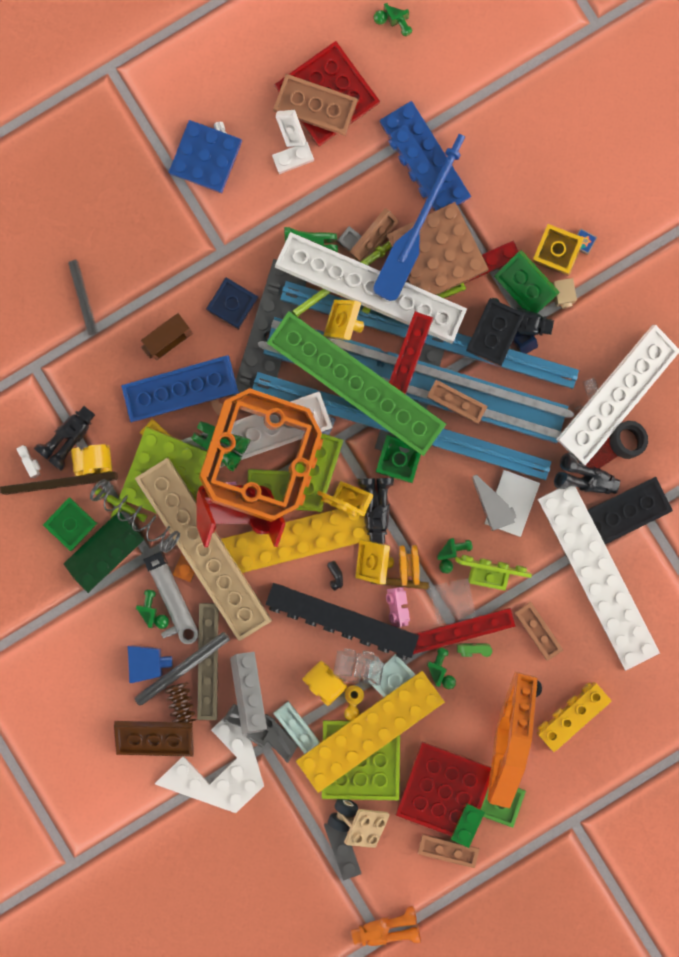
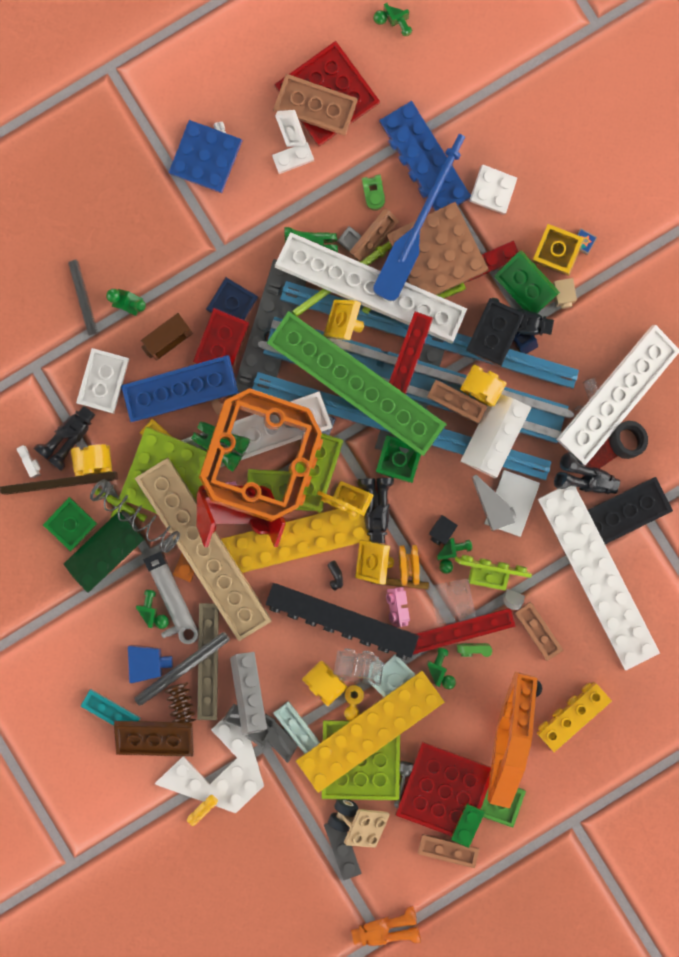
(102, 380): none -> white plate
(107, 709): none -> teal plate
(126, 301): none -> green piece
(202, 810): none -> yellow axle
(221, 337): none -> red plate
(374, 199): none -> bright green plate
(405, 770): none -> hinge
(442, 530): none -> black brick
(483, 386): none -> yellow brick
(493, 189): none -> white plate
(495, 435): none -> white slope
(513, 600): none -> light grey tile

